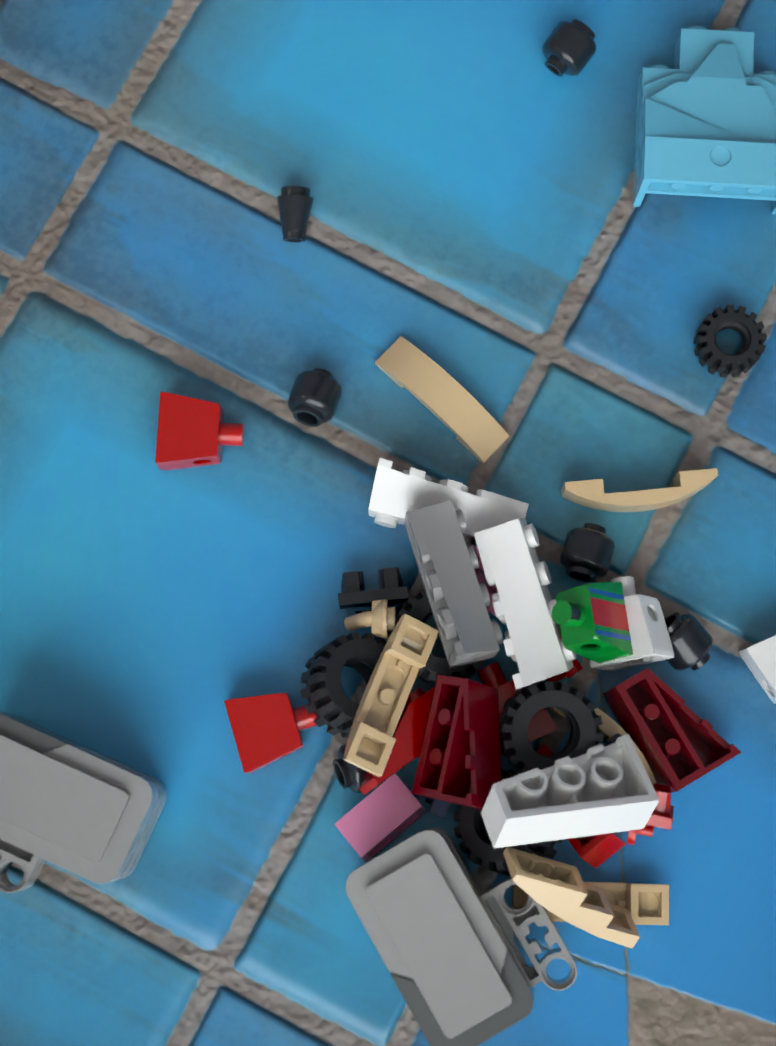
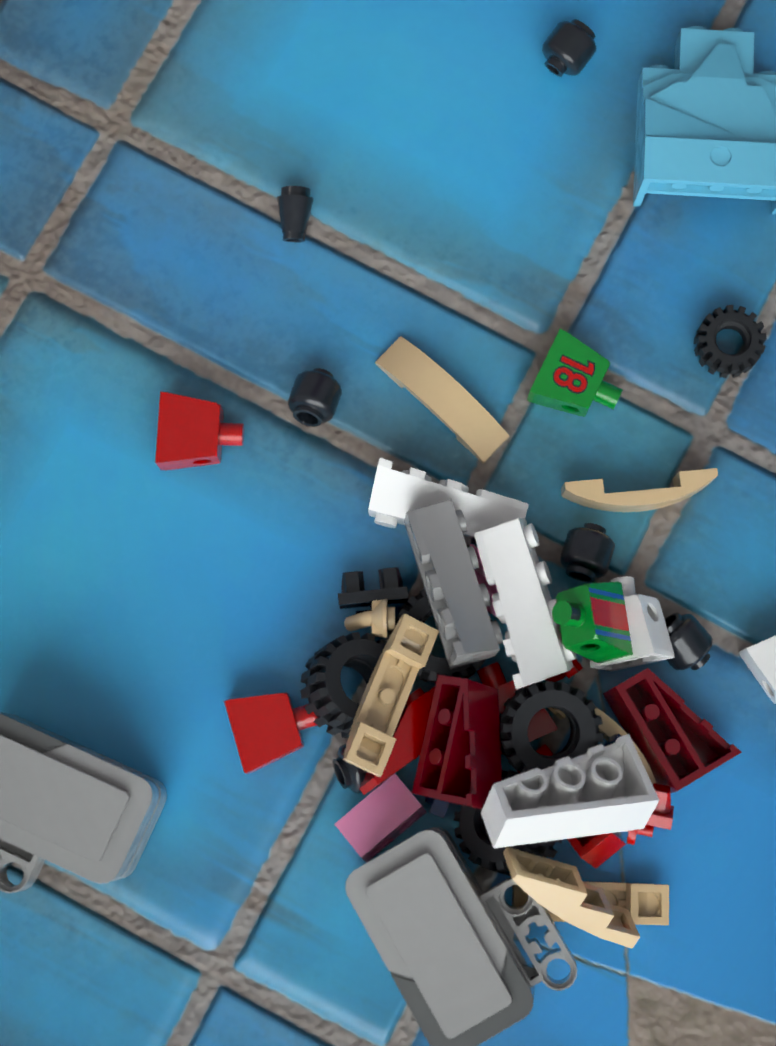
(573, 378): none -> green torso

